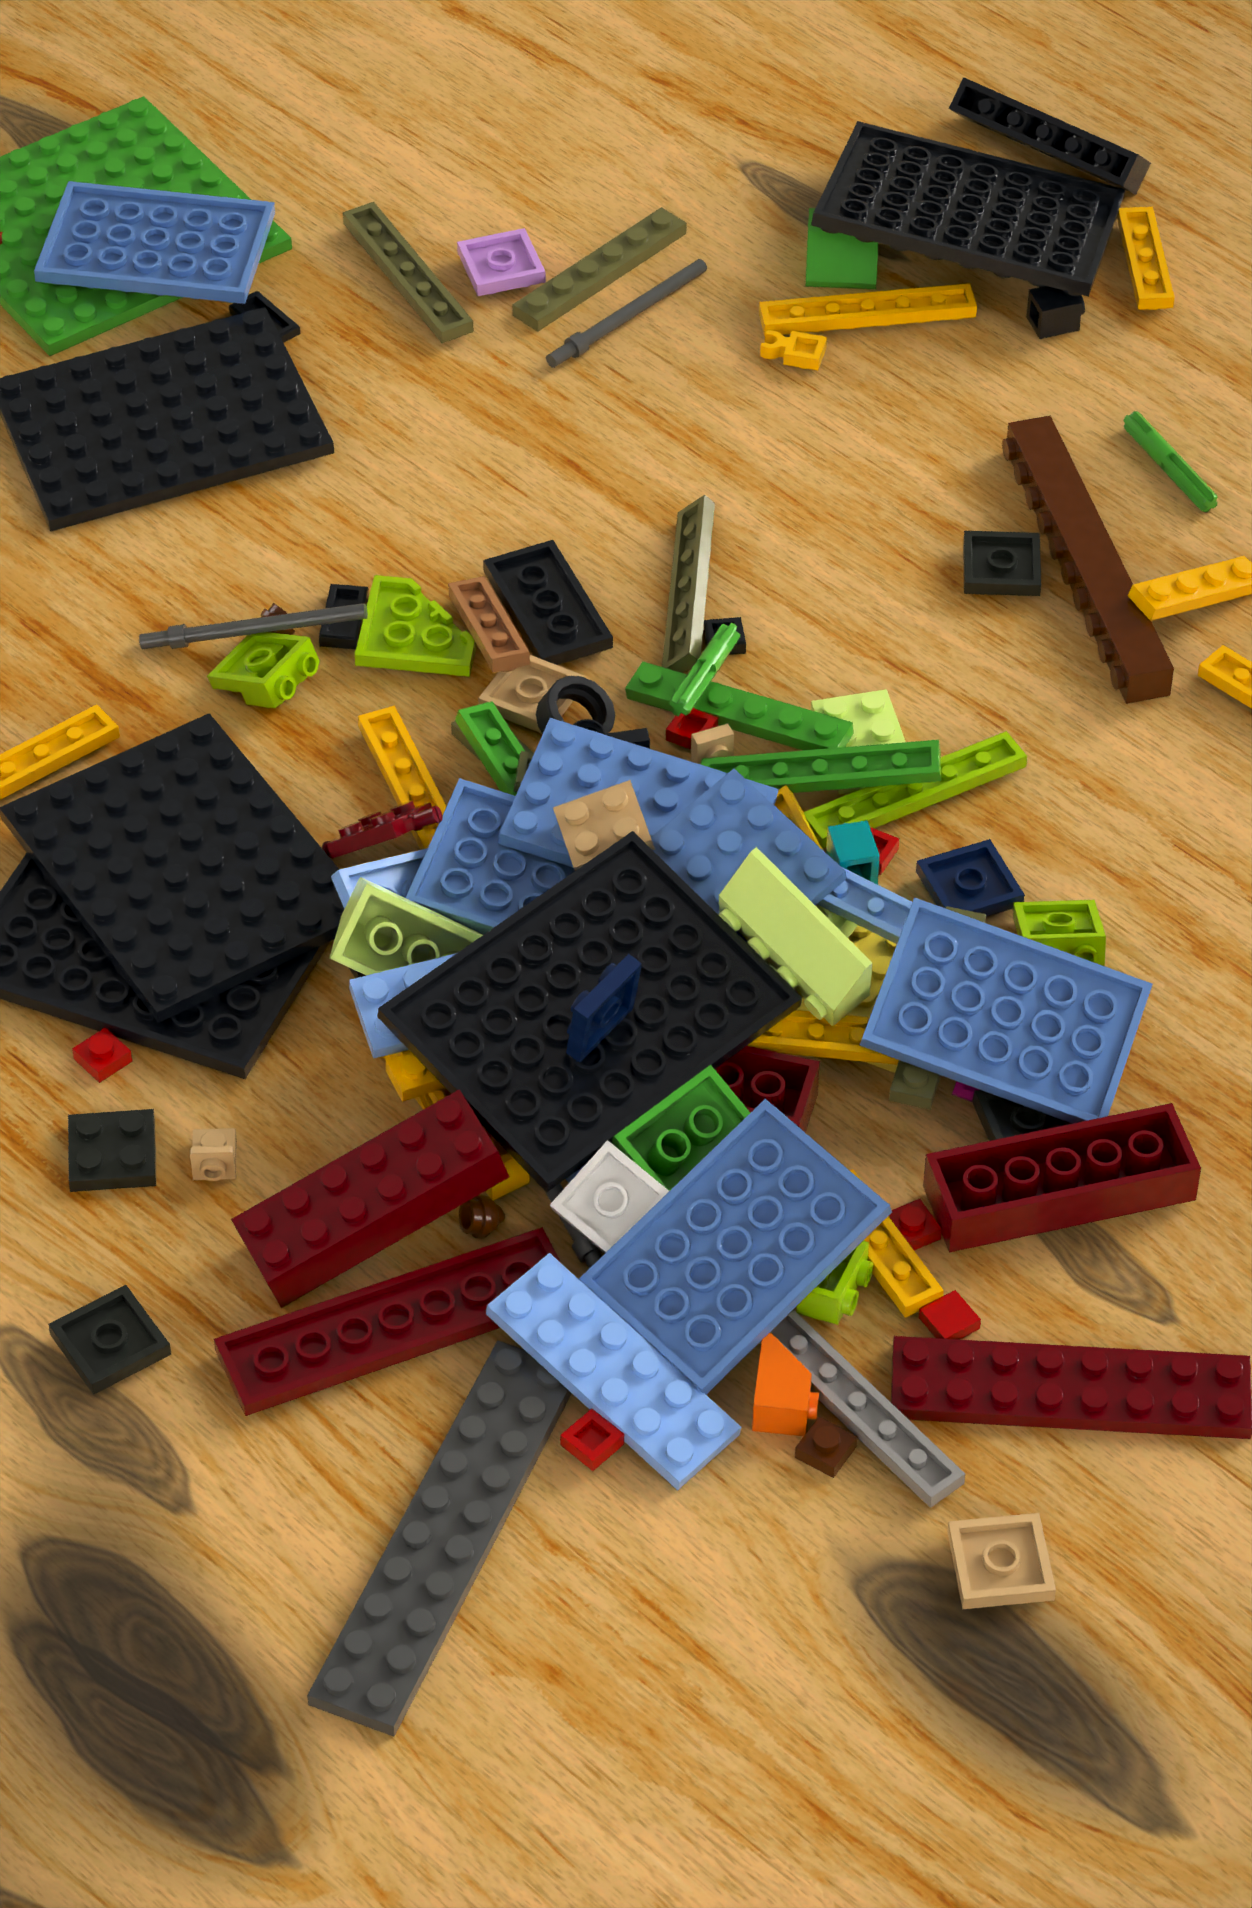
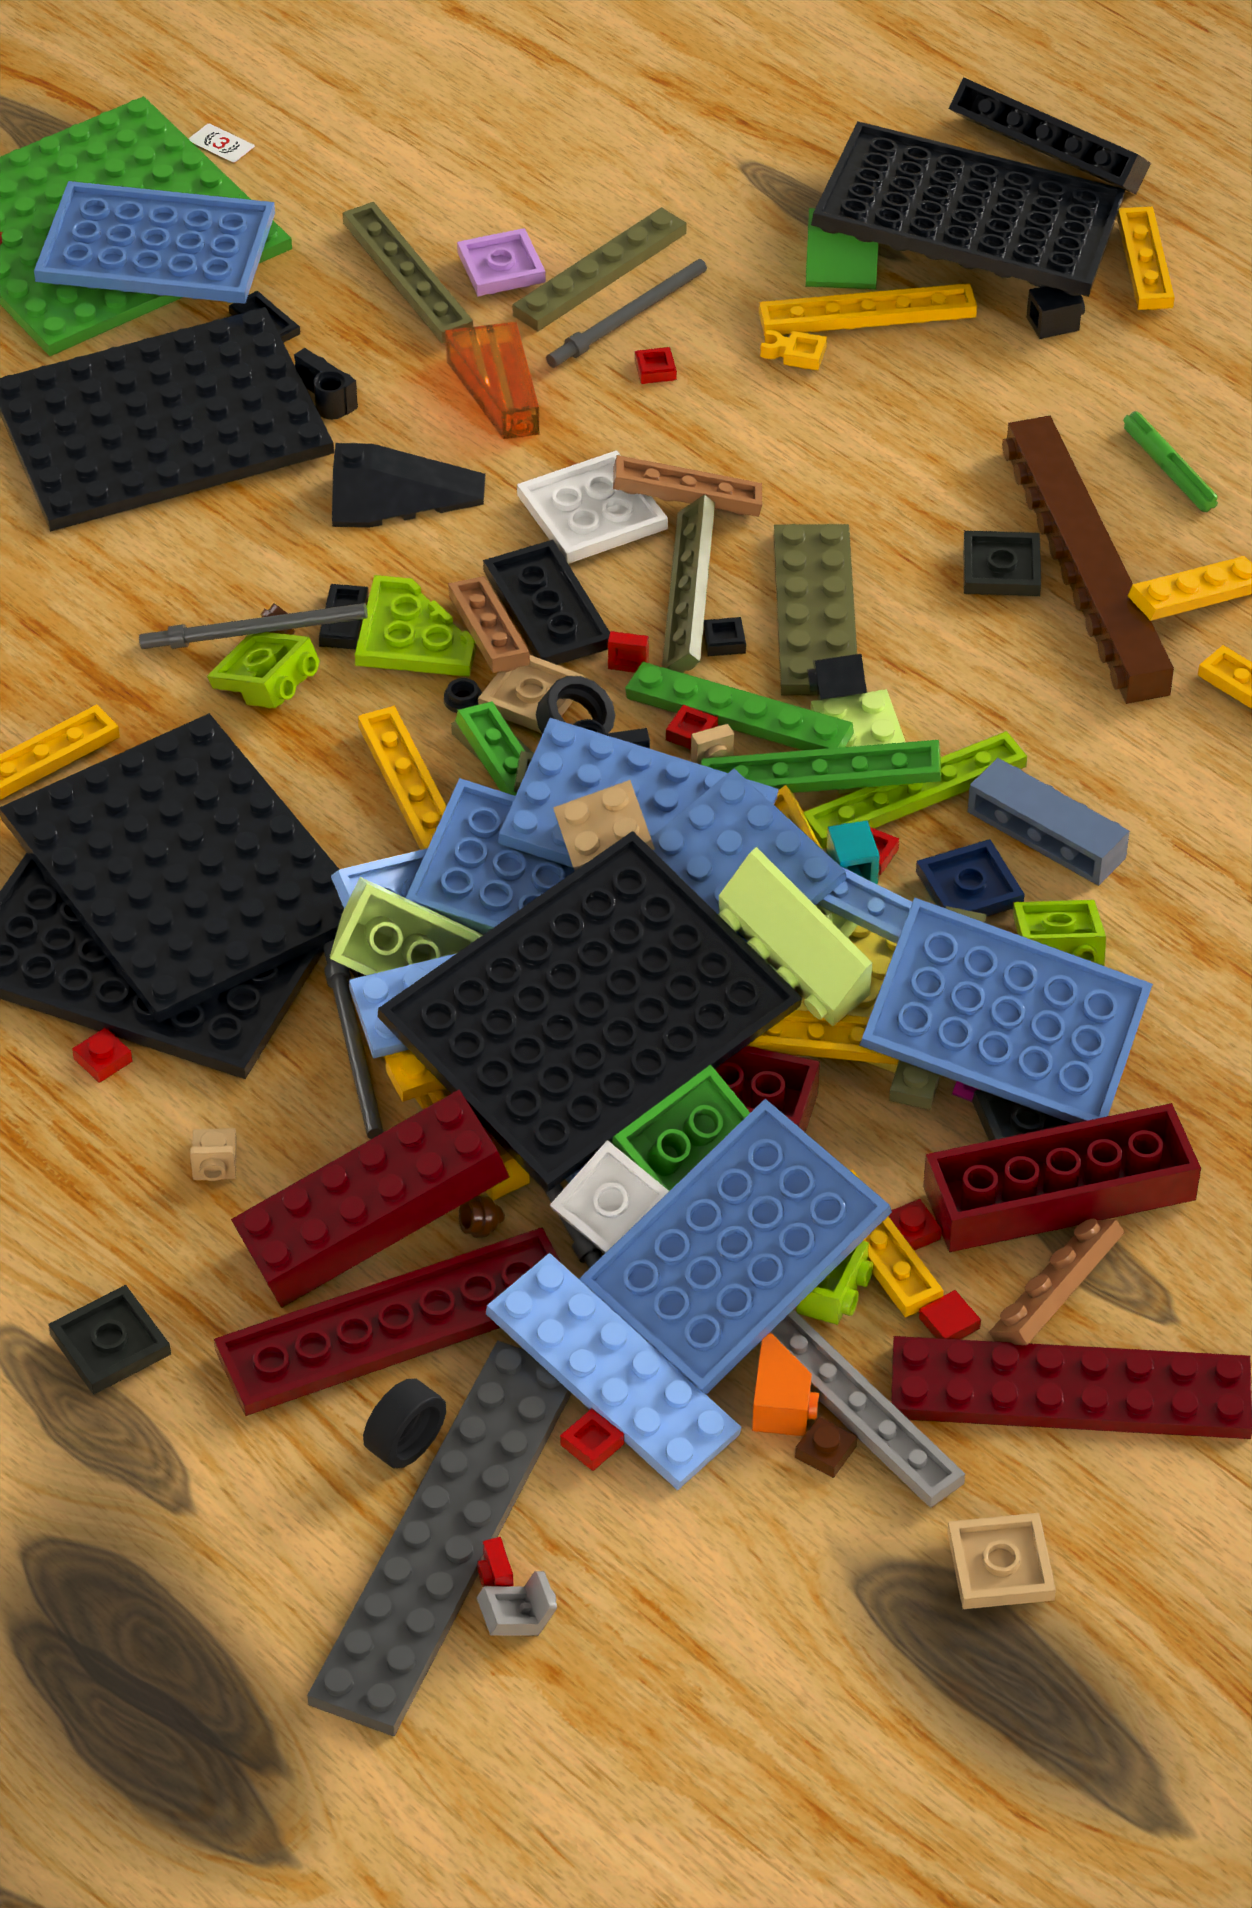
(111, 1150): pearl dark grey plate -> none
(221, 143): none -> white sticker
(333, 389): none -> black plate
(338, 979): none -> dark grey bar
(382, 827): dark red plate -> none
(390, 483): none -> black wedge
(404, 1423): none -> black tyre
(461, 694): none -> black plate
(495, 1566): none -> red plate
(496, 375): none -> clear orange slope
(517, 1608): none -> light grey bracket
(585, 511): none -> white plate
(603, 1008): dark blue plate -> none
(627, 651): none -> red plate
(655, 365): none -> red tile
(686, 485): none -> medium nougat plate
(704, 669): bright green axle -> none
(812, 599): none -> olive plate
(837, 676): none -> black brick
(1048, 821): none -> sand blue brick
(1057, 1281): none -> medium nougat plate

